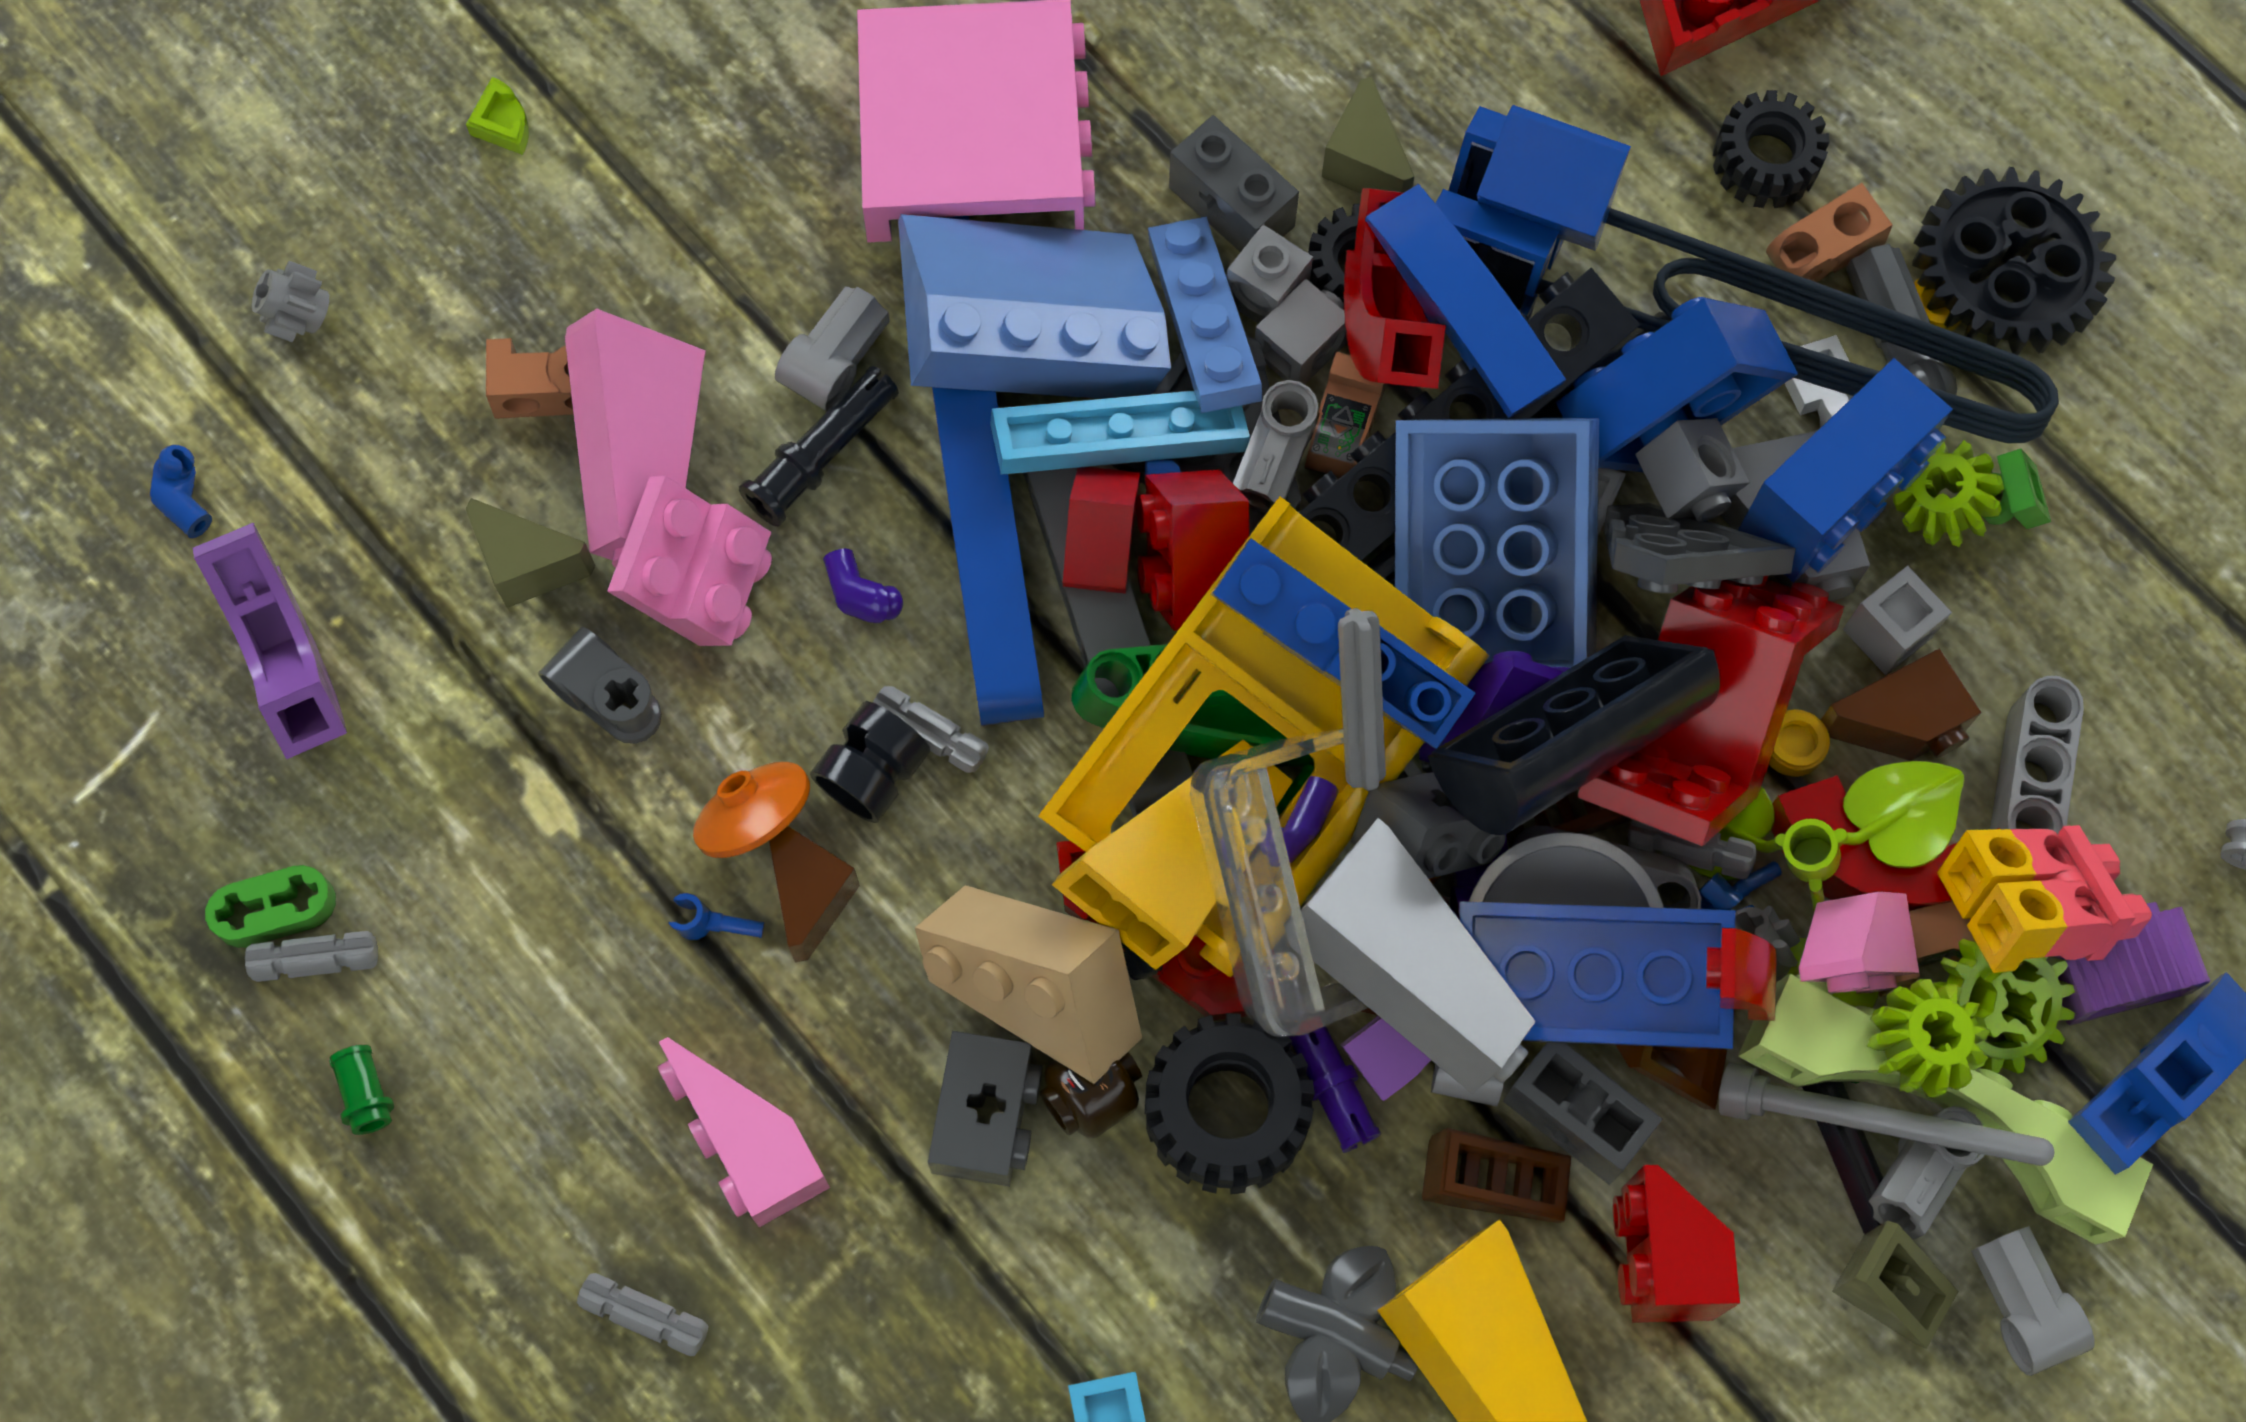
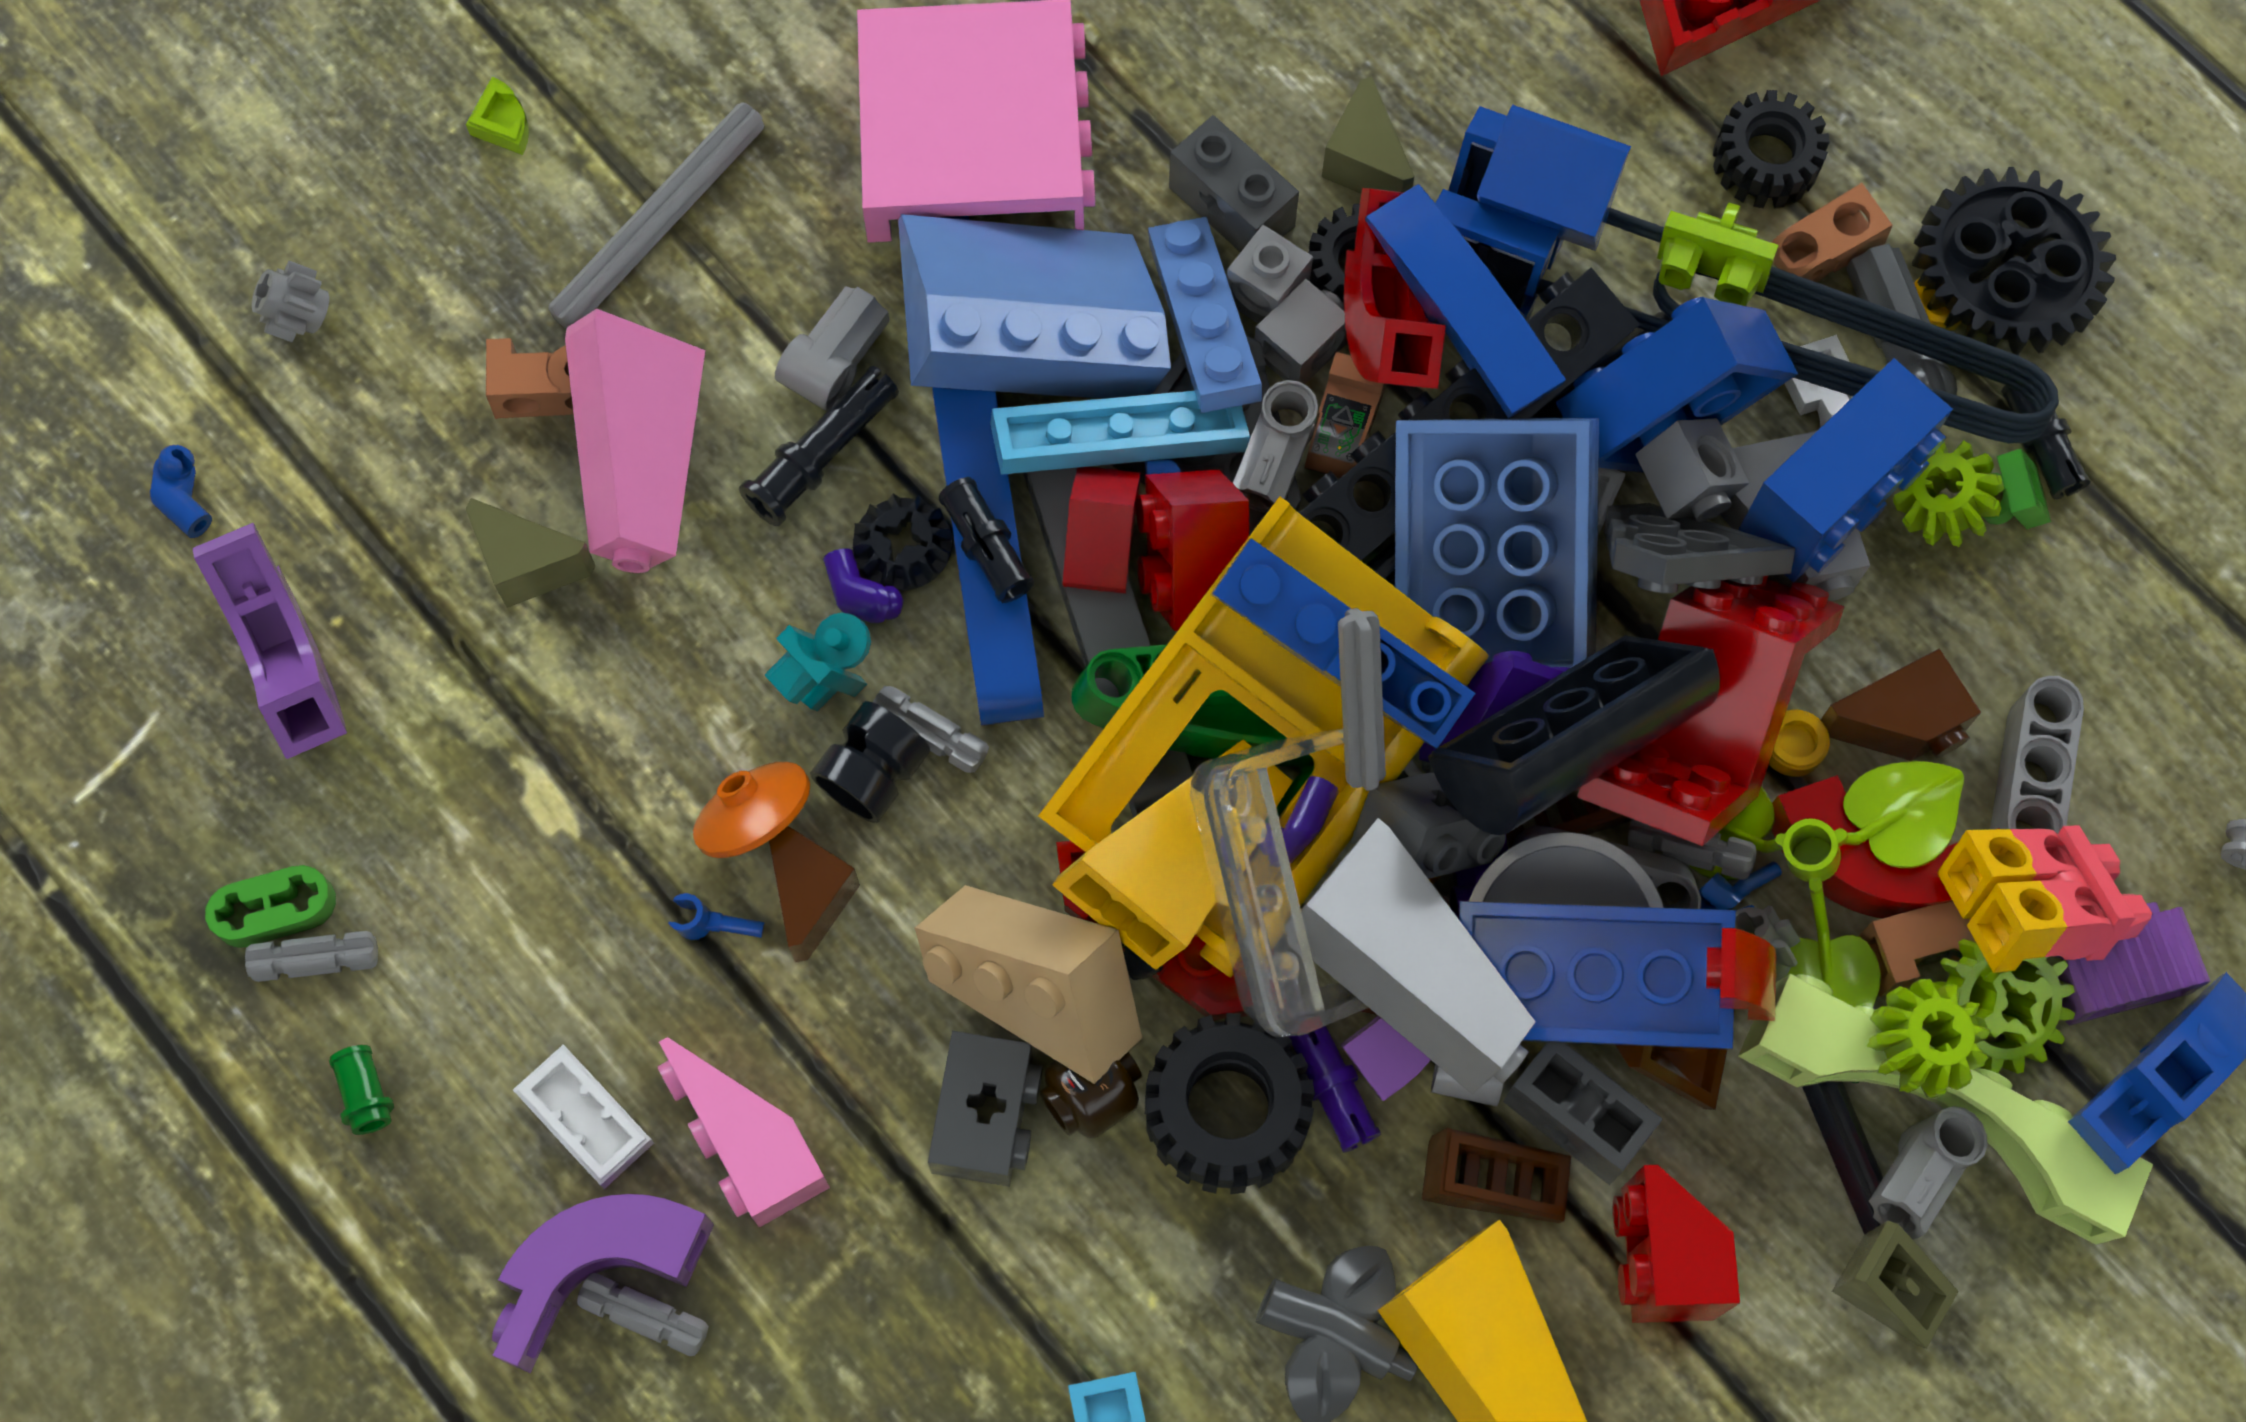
(583, 1116): none -> white plate
(585, 1240): none -> medium lavender arch
(597, 682): dark grey piece -> none
(657, 215): none -> light grey axle
(691, 564): bright pink plate -> none
(817, 663): none -> teal hips
(914, 565): none -> black gear
(986, 540): none -> black pin
(1717, 250): none -> lime hips
(1748, 1094): light grey piece -> none
(1860, 943): bright pink slope -> none
(1896, 620): light grey brick -> none
(2038, 1319): light grey piece -> none
(2051, 450): none -> black pin

